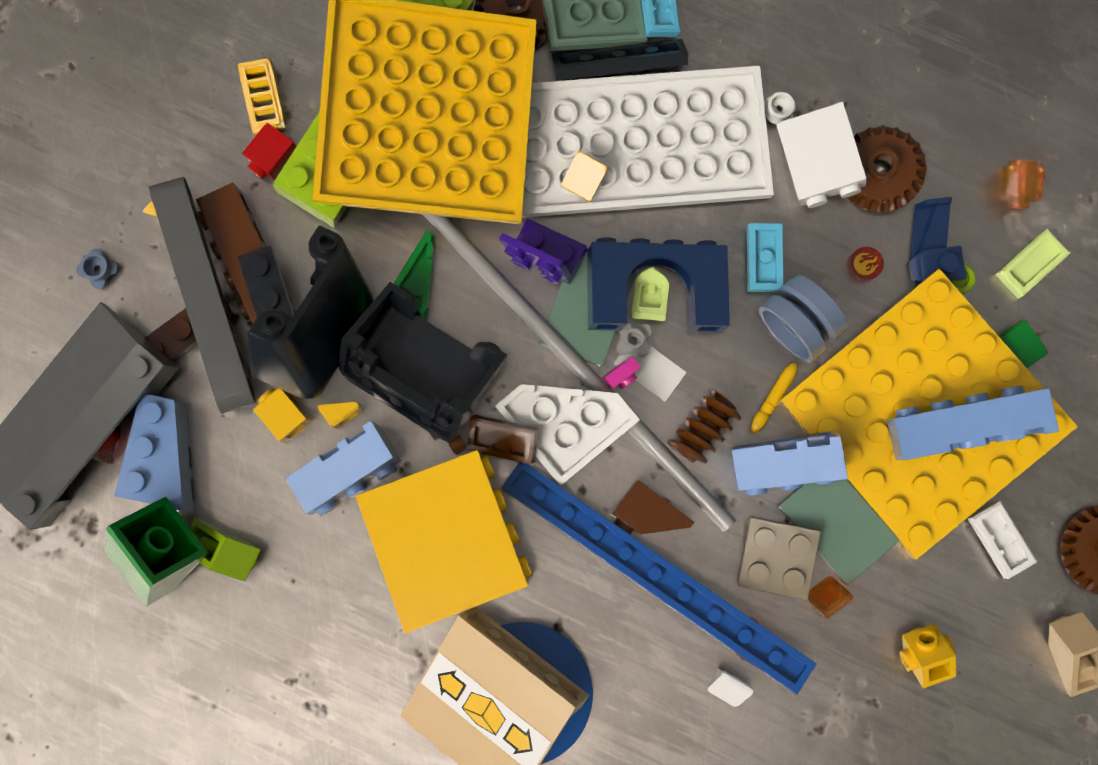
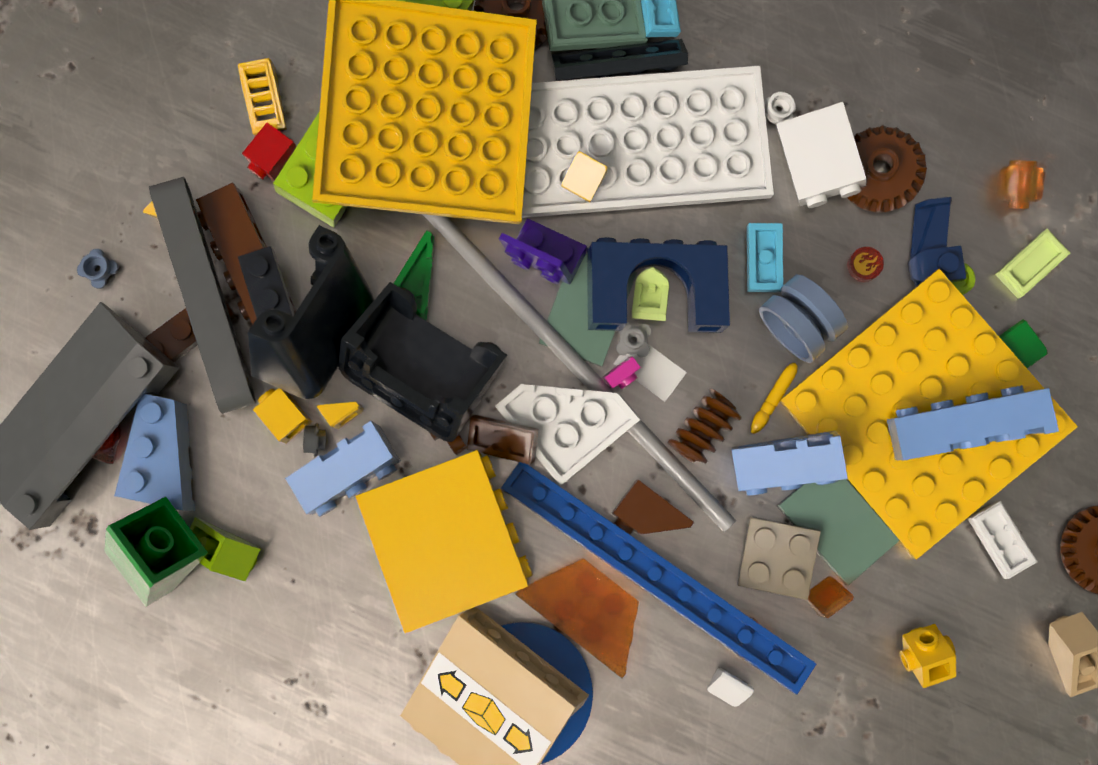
(313, 439): none -> dark grey plate
(587, 610): none -> clear orange wing

